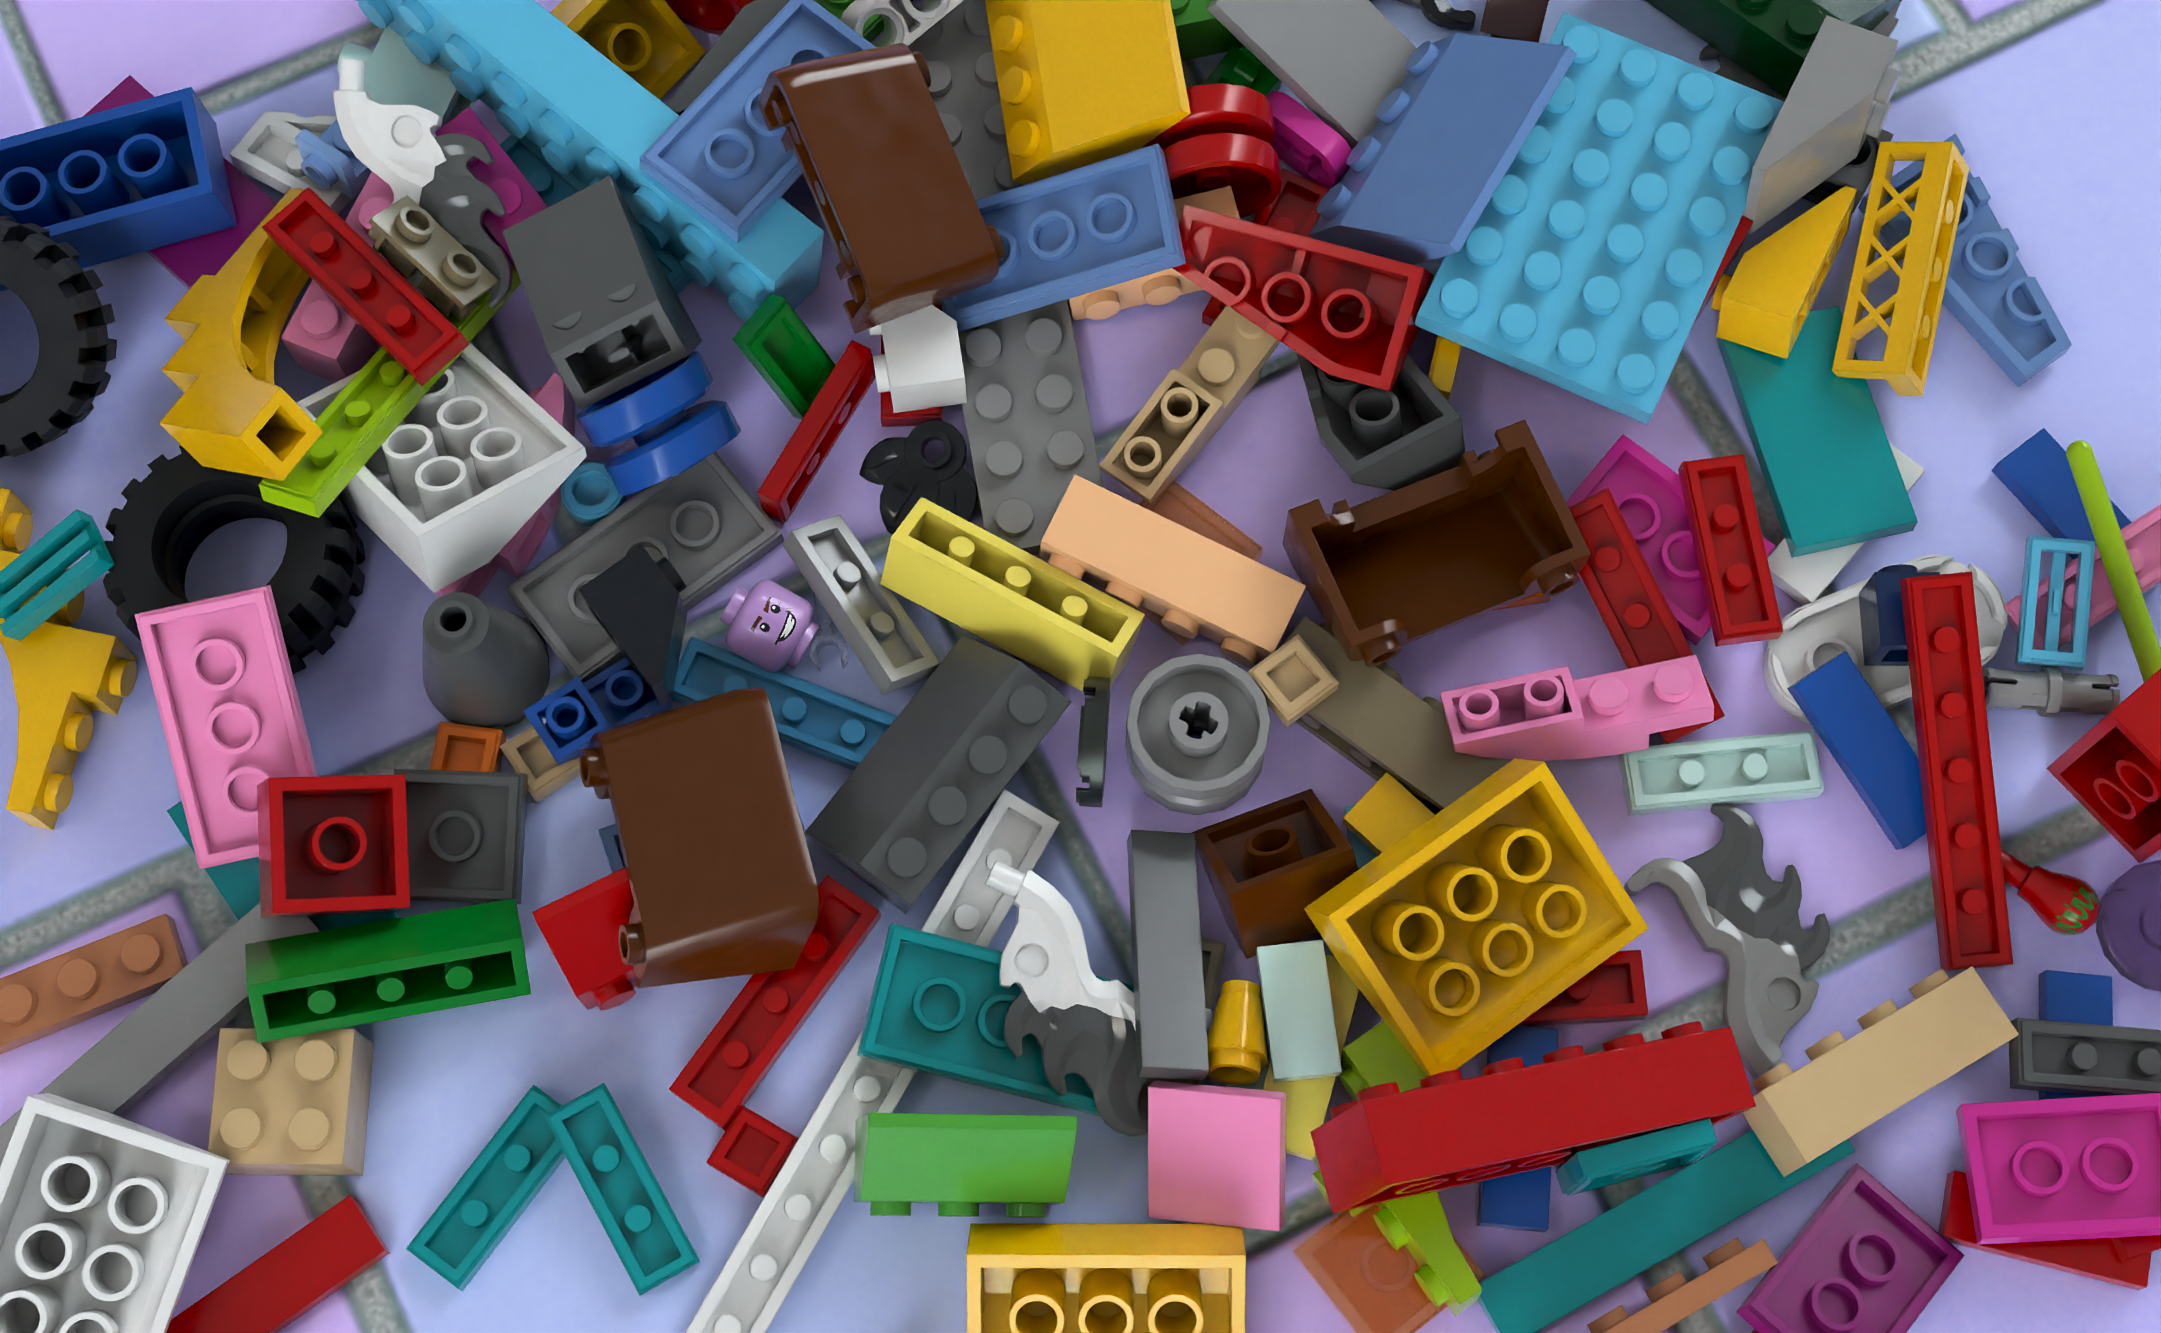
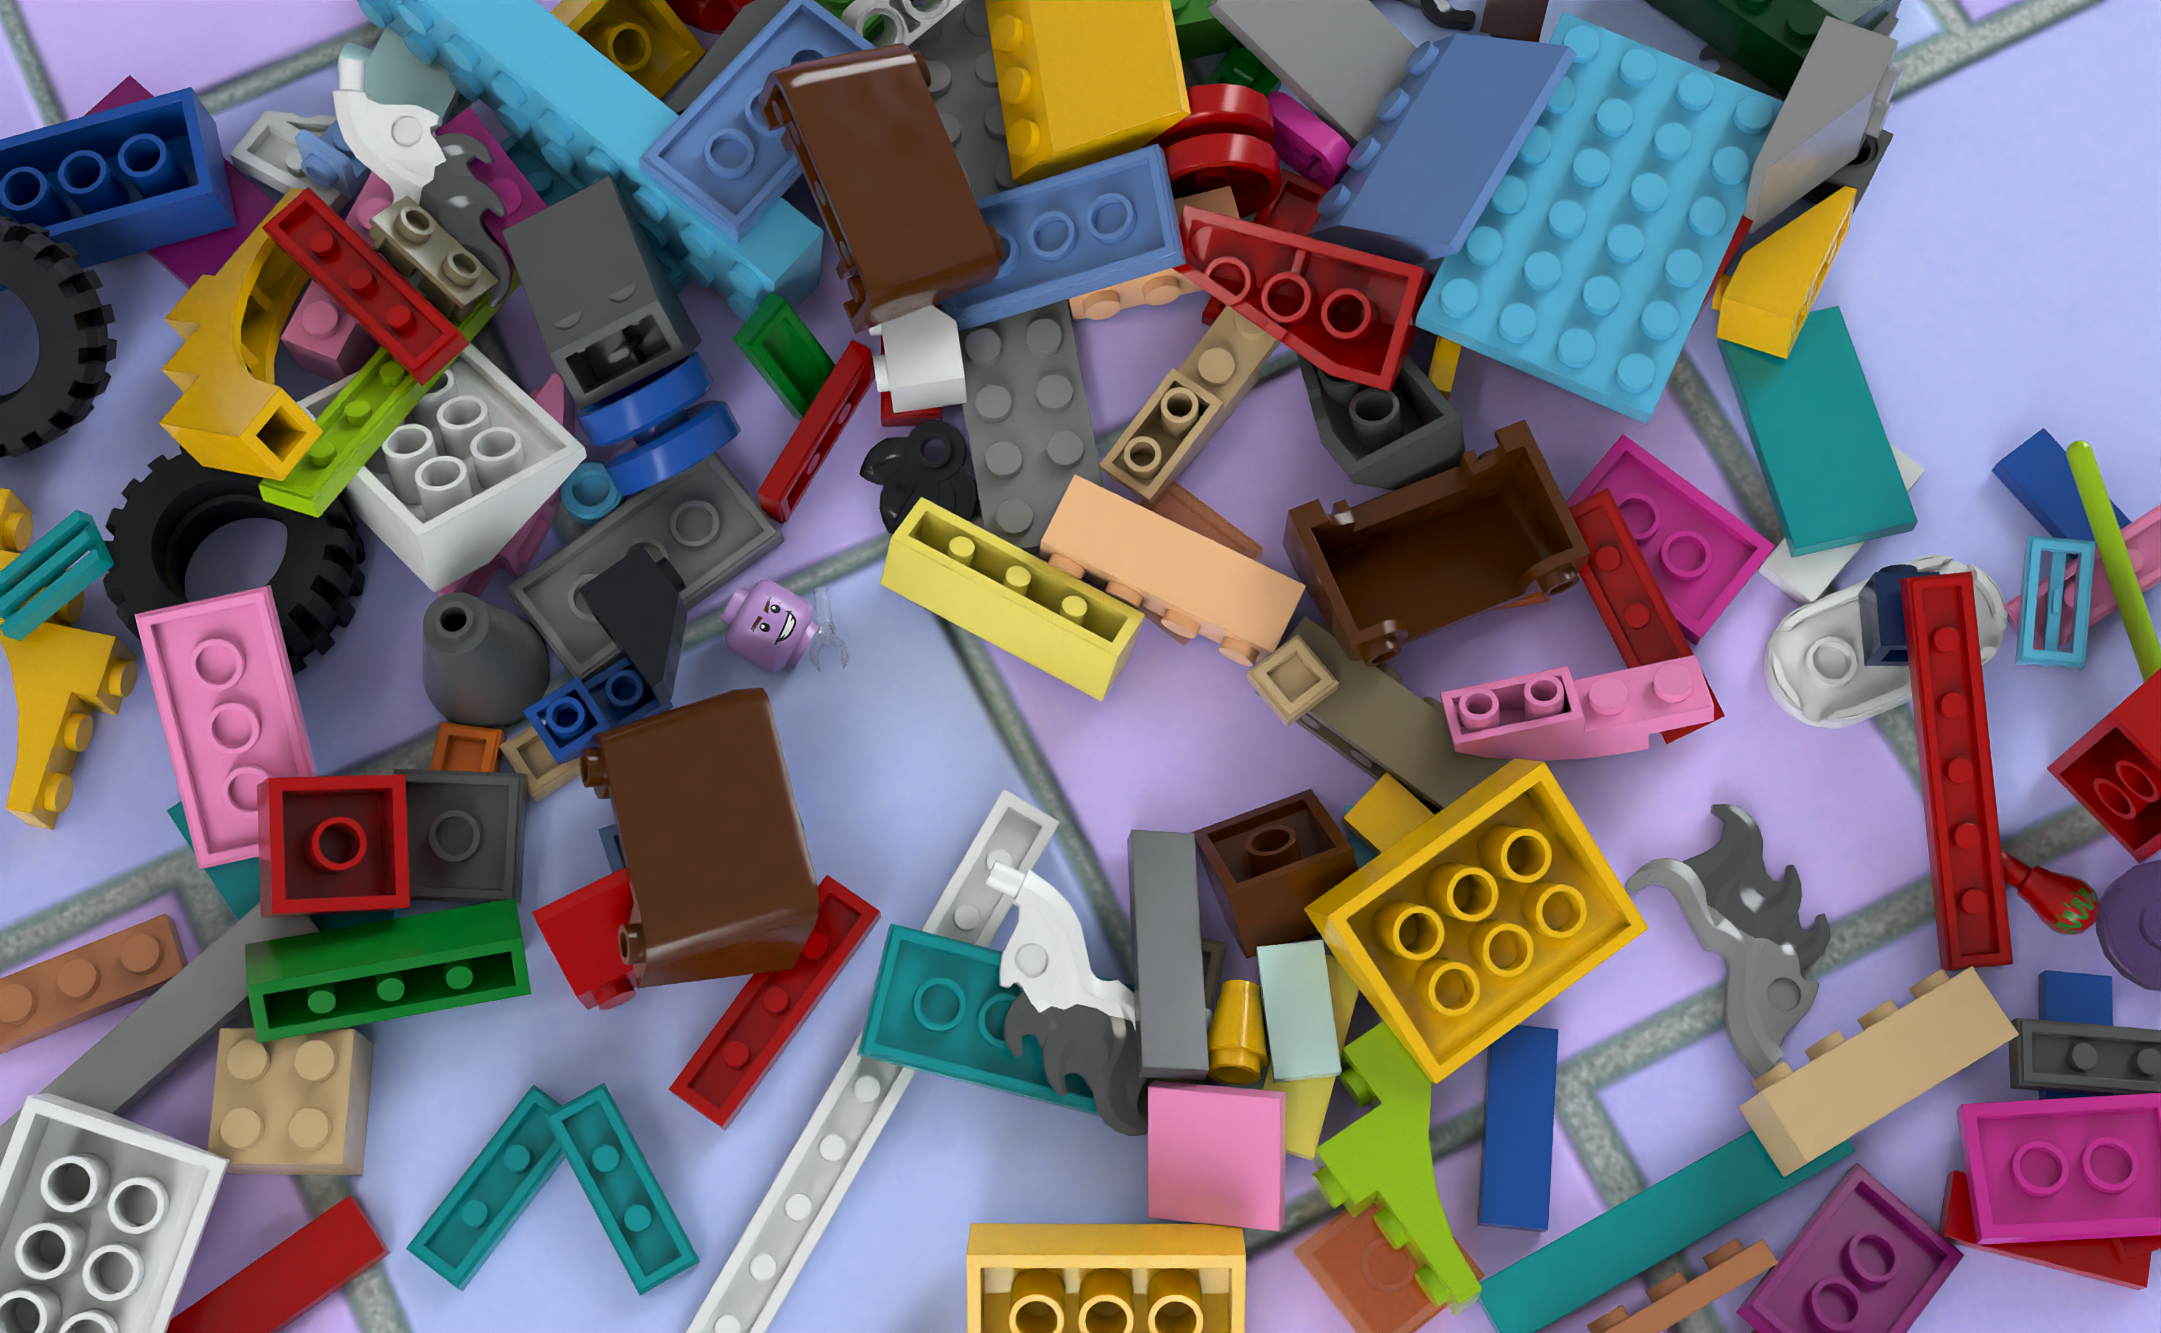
(752, 1151): red tile -> none
(804, 712): dark azure tile -> none
(859, 605): light grey plate -> none
(937, 770): dark grey slope -> none
(962, 1162): bright green slope -> none
(1093, 741): pearl dark grey tile -> none
(1202, 697): light grey wheel -> none
(1525, 1116): red brick -> none
(1605, 994): red plate -> none
(1636, 1157): teal tile -> none
(1721, 772): light aqua tile -> none
(1730, 550): red tile -> none
(1865, 746): blue tile -> none
(1924, 269): yellow fence -> none
(1988, 283): medium blue wing -> none
(2050, 691): light grey pin -> none

